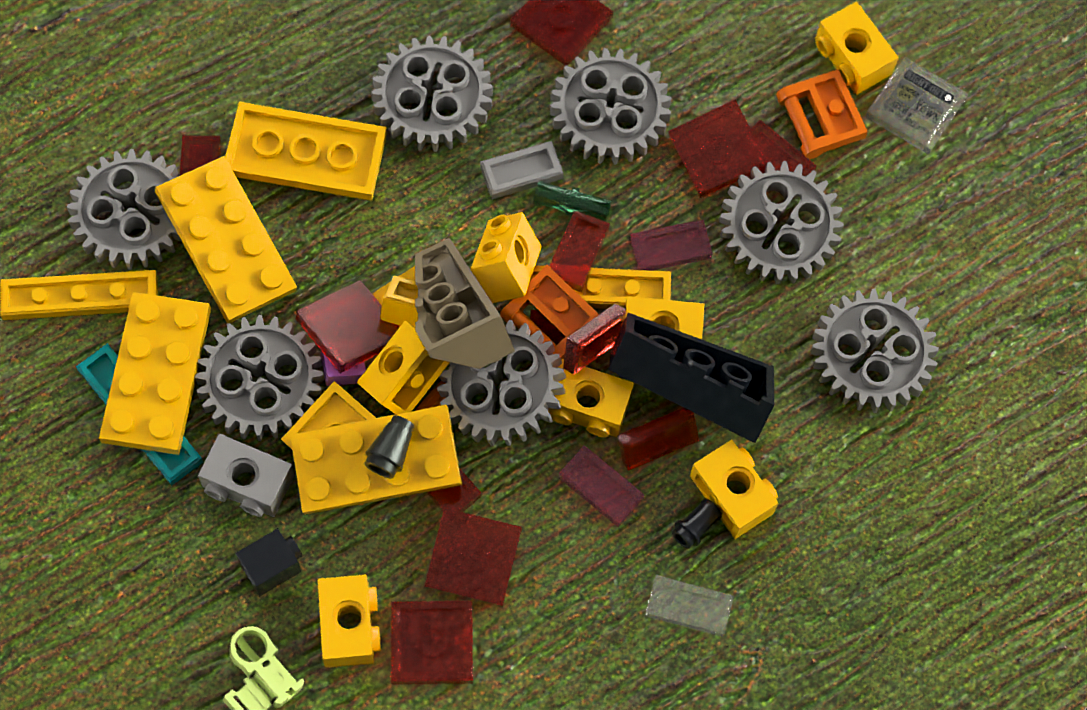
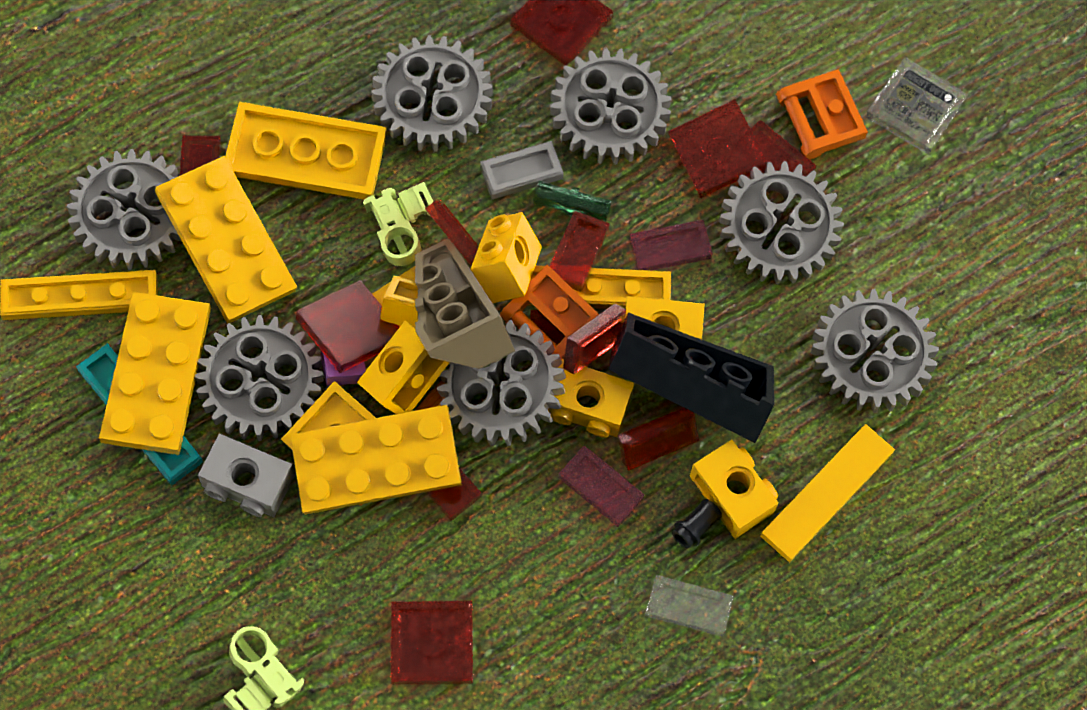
(270, 561): black brick -> none
(336, 599): yellow brick -> none
(390, 448): pearl dark grey cone -> none
(401, 211): none -> yellowish green piece
(453, 229): none -> clear red tile
(473, 556): clear red tile -> none
(827, 493): none -> yellow tile
(854, 29): yellow brick -> none

